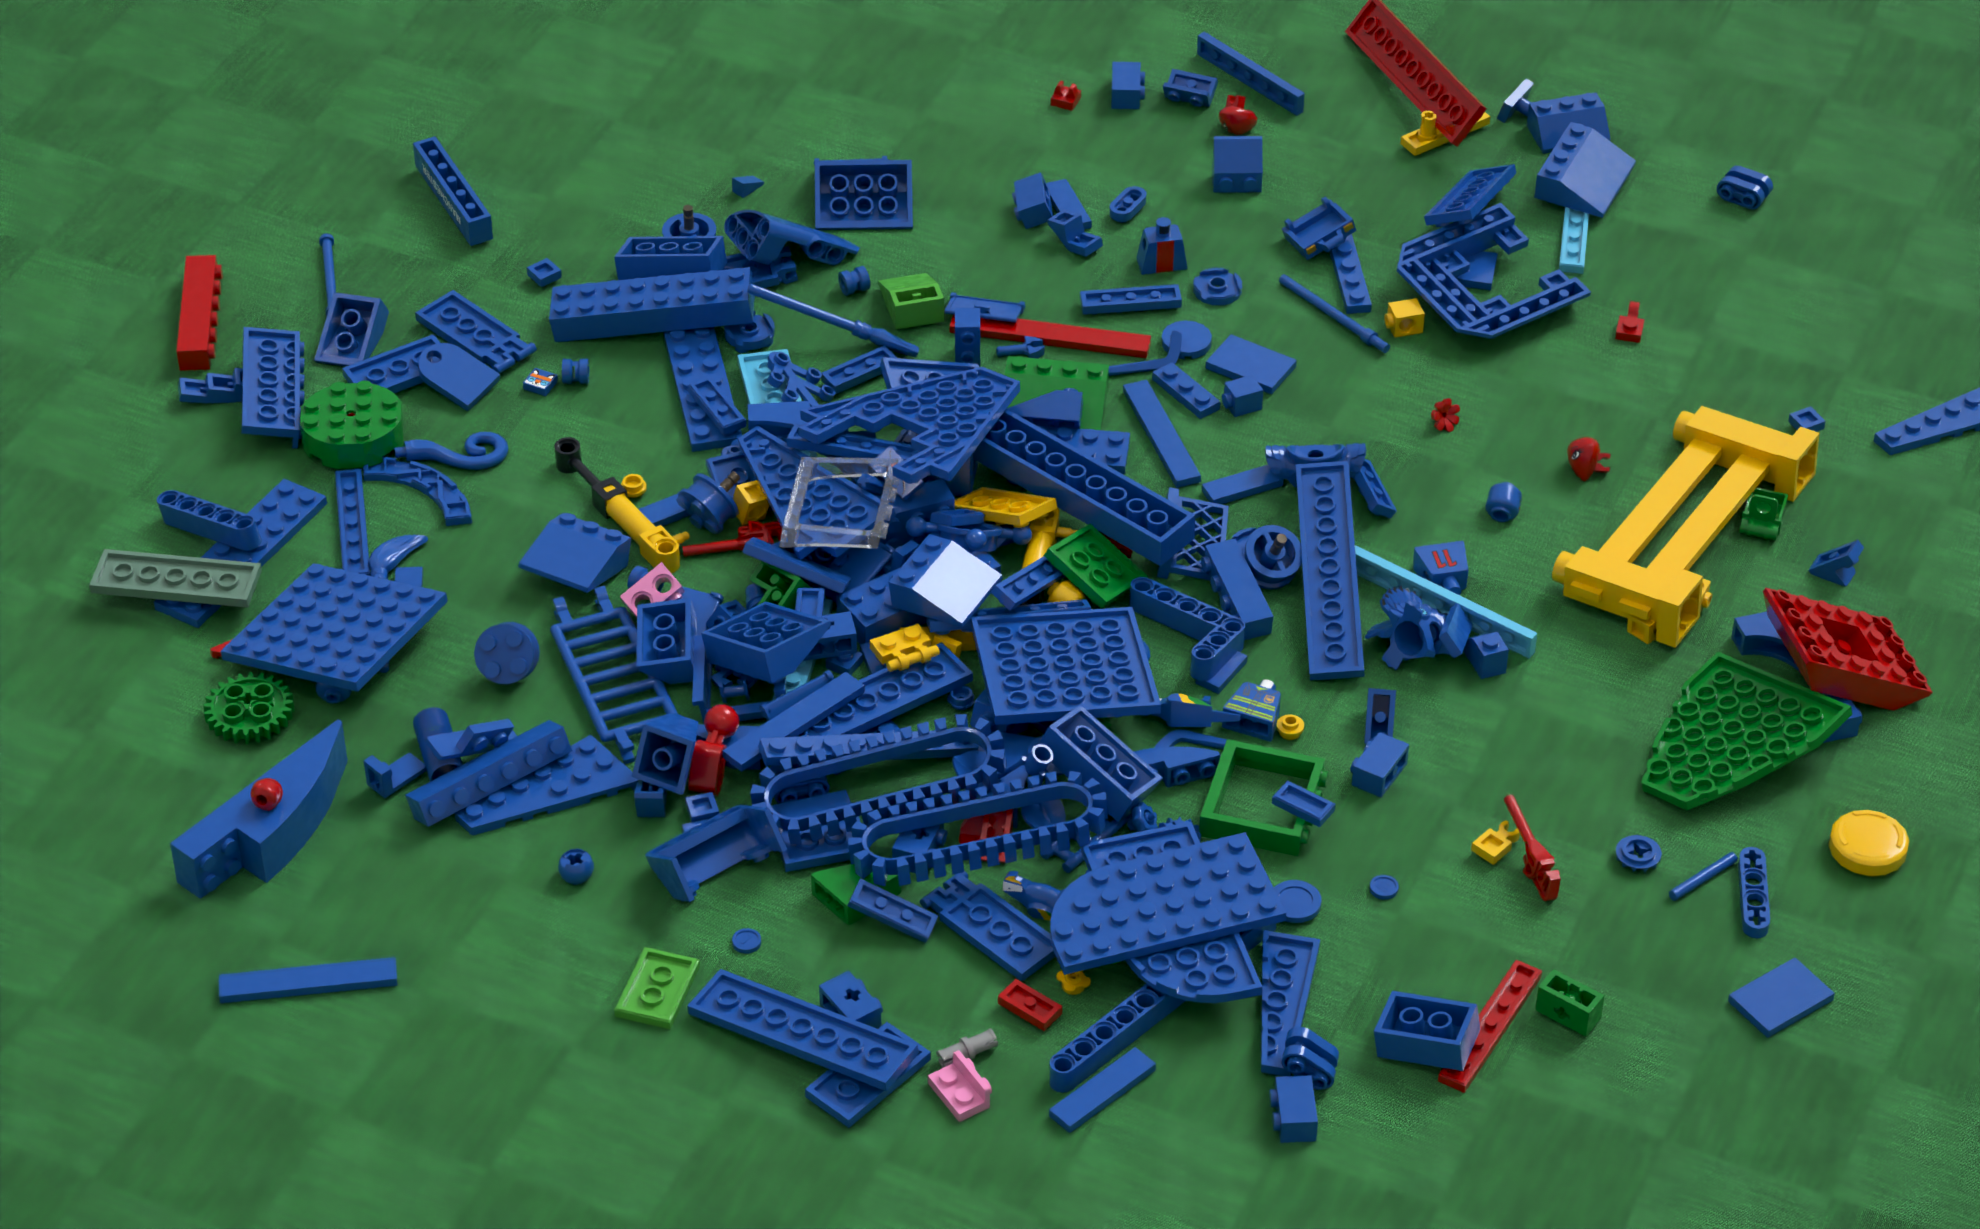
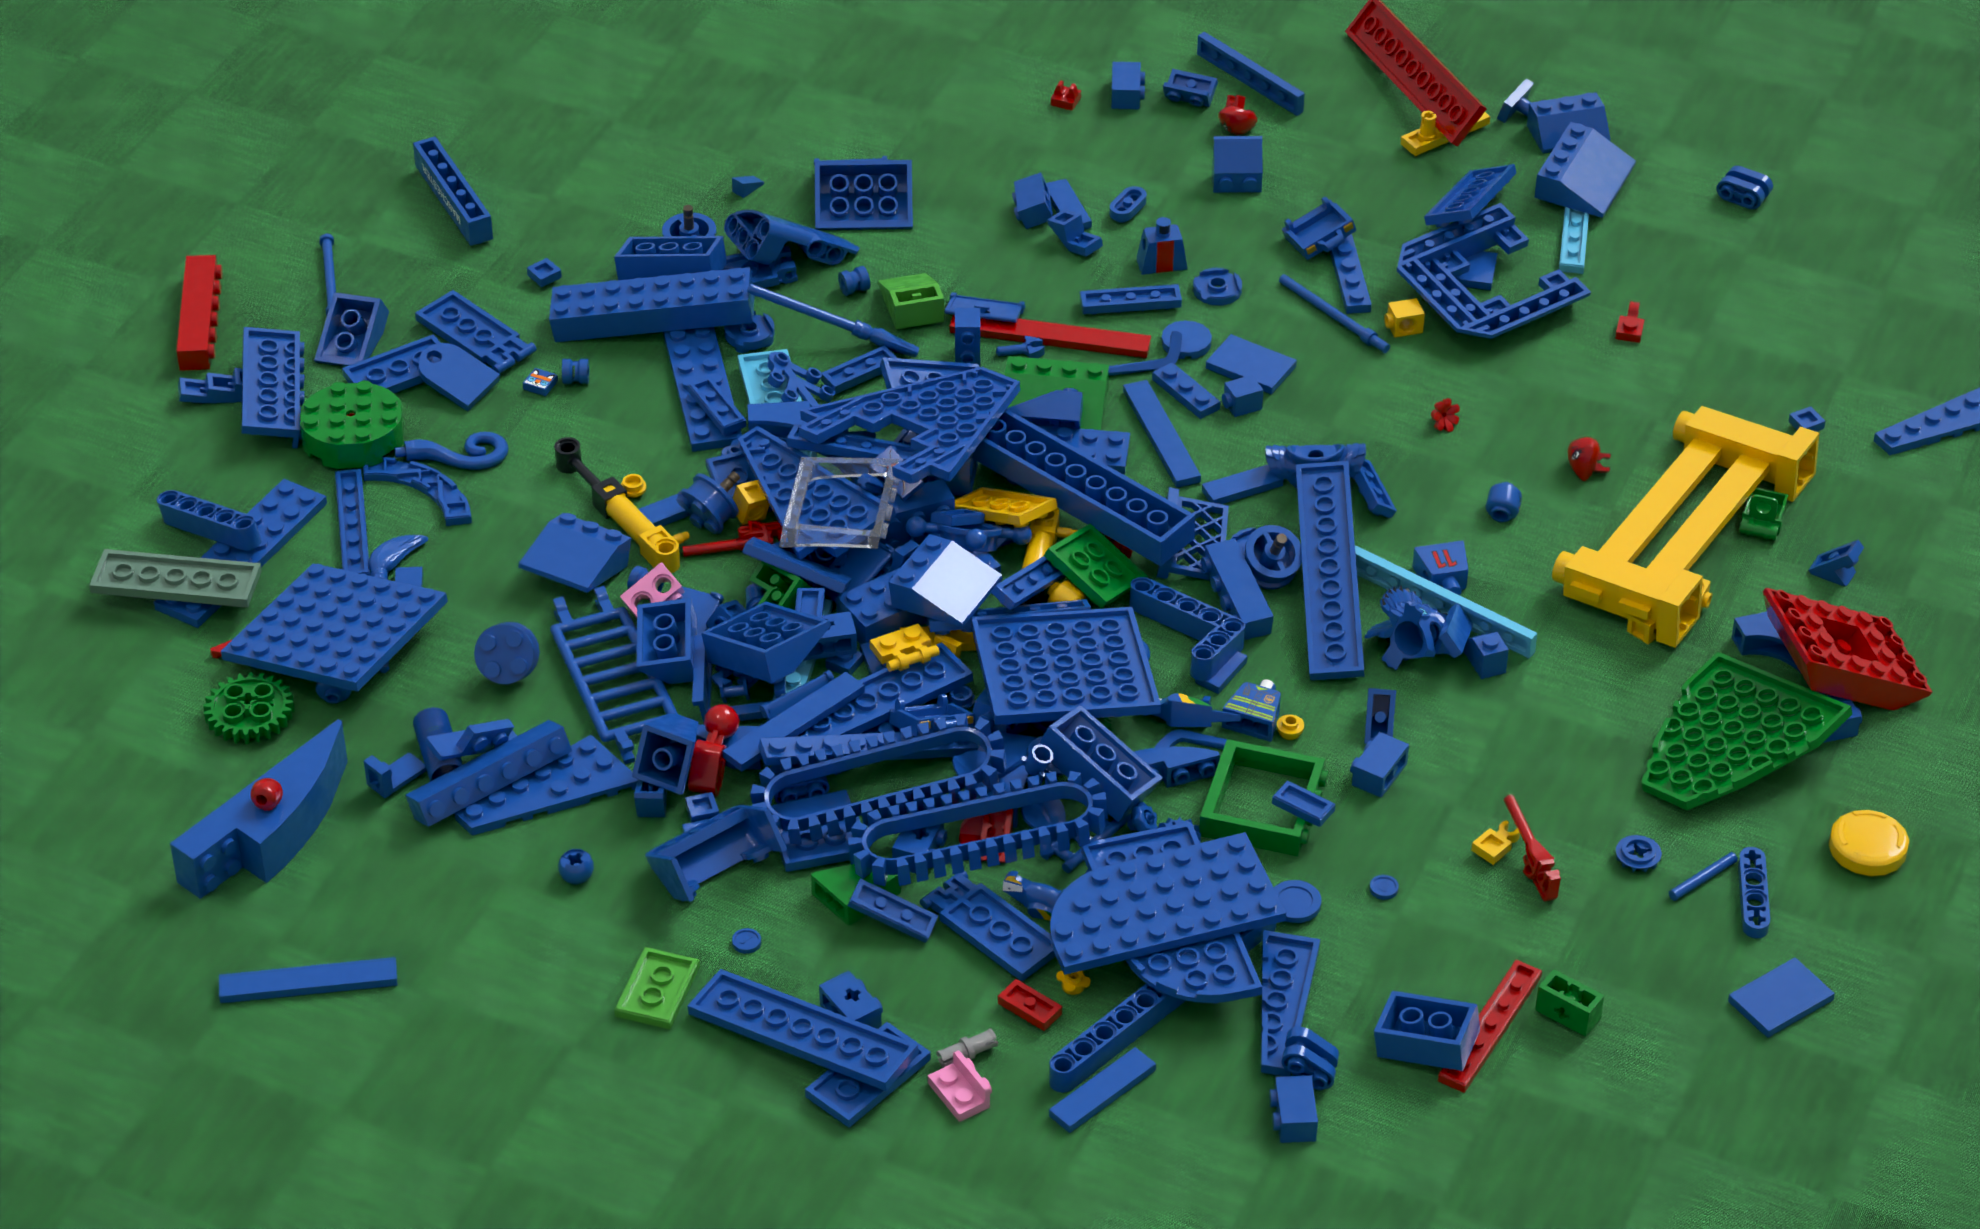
(911, 716): none -> blue piece

